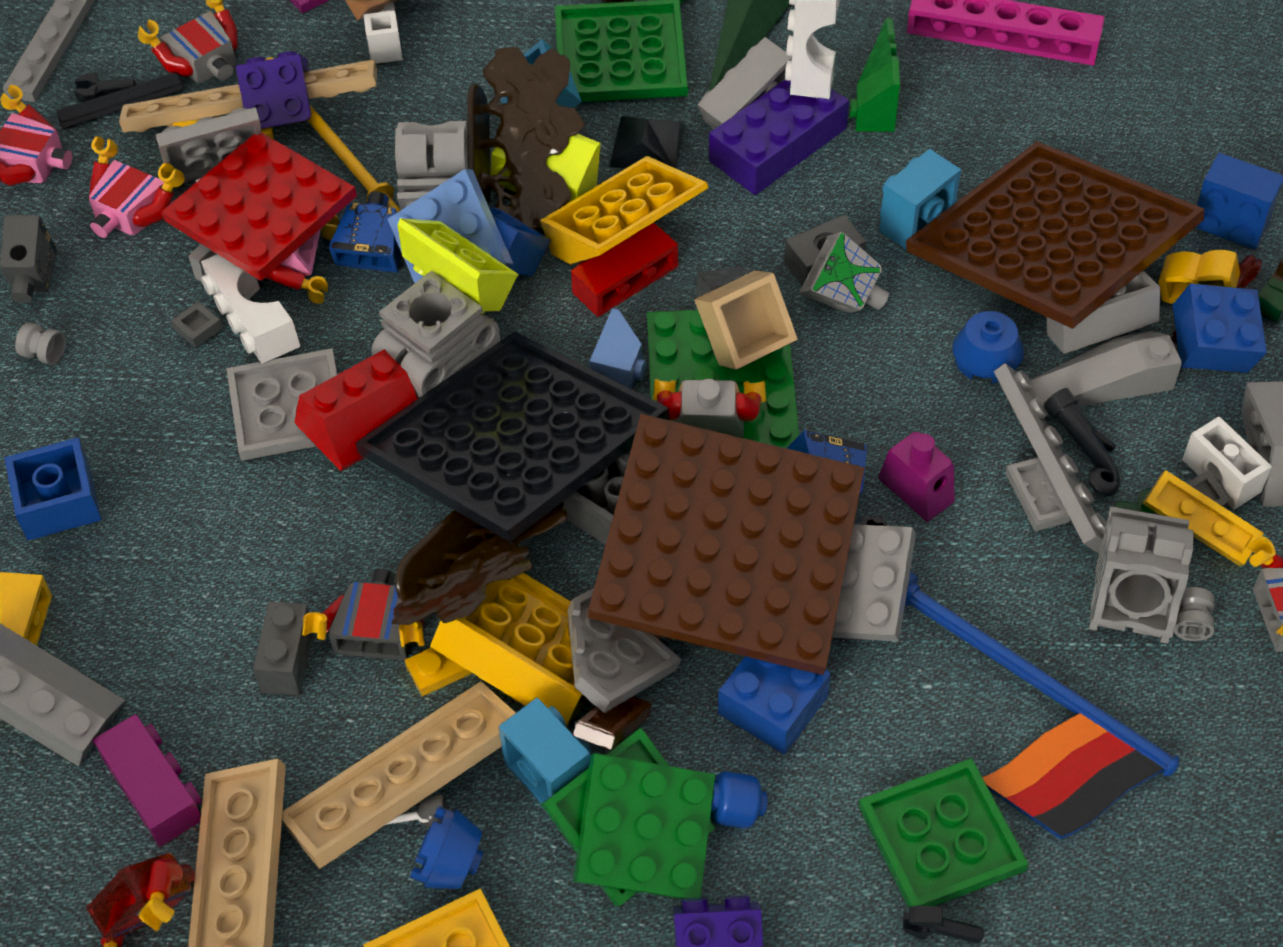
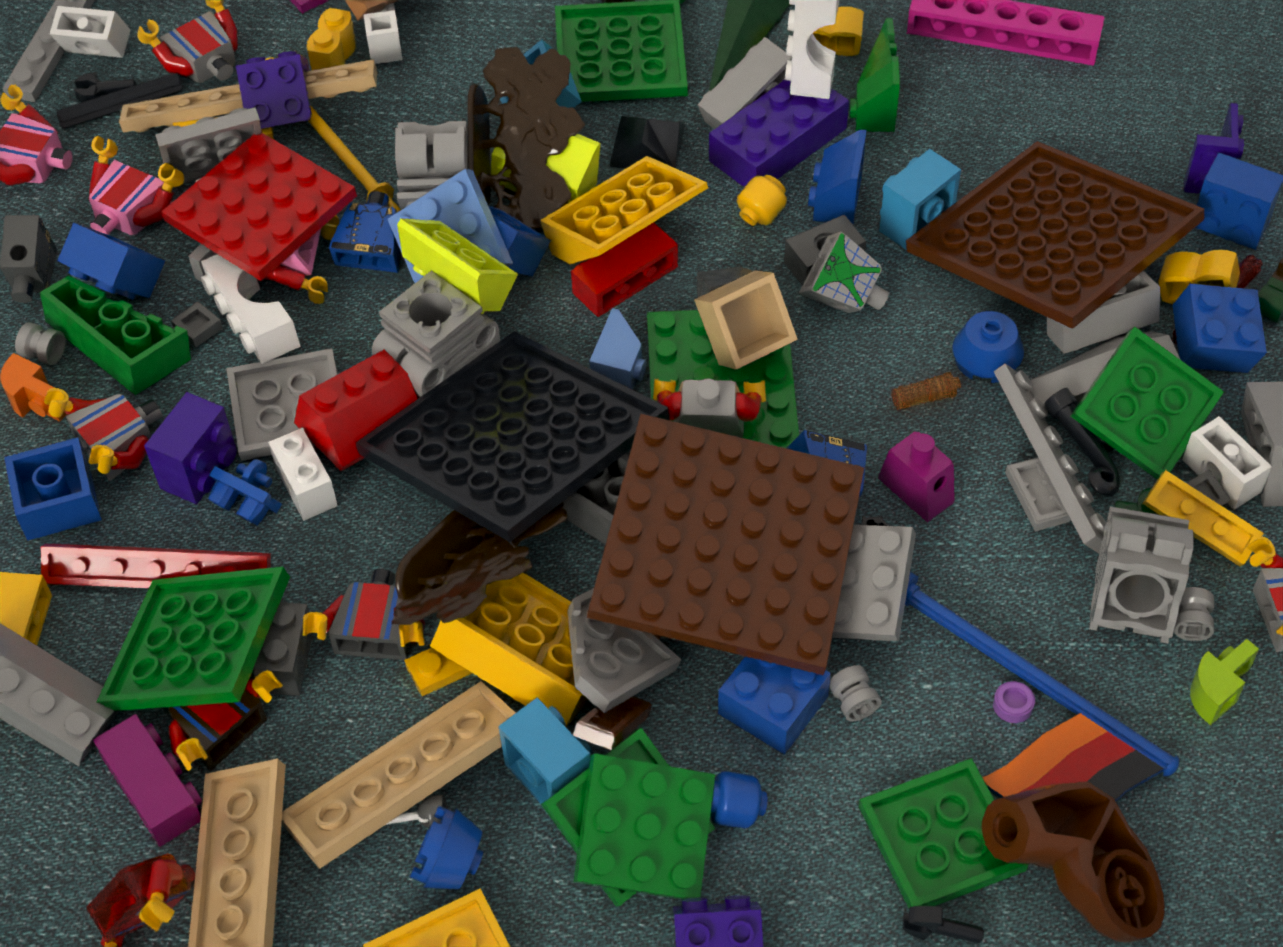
(26, 386): none -> orange brick
(90, 31): none -> white brick
(107, 428): none -> torso
(110, 262): none -> blue piece
(118, 339): none -> green wedge
(136, 565): none -> plate
(189, 447): none -> dark purple brick
(195, 640): none -> green plate
(218, 729): none -> torso
(256, 500): none -> blue hips
(303, 474): none -> white brick
(332, 41): none -> yellow brick
(761, 200): none -> yellow head
(838, 179): none -> blue slope
(844, 35): none -> yellow brick
(854, 692): none -> light grey wheel
(925, 391): none -> clear orange piece
(1014, 702): none -> medium lavender tile
(1088, 847): none -> reddish brown piece
(1147, 403): none -> green plate
(1207, 148): none -> dark purple bracket
(1219, 680): none -> lime brick

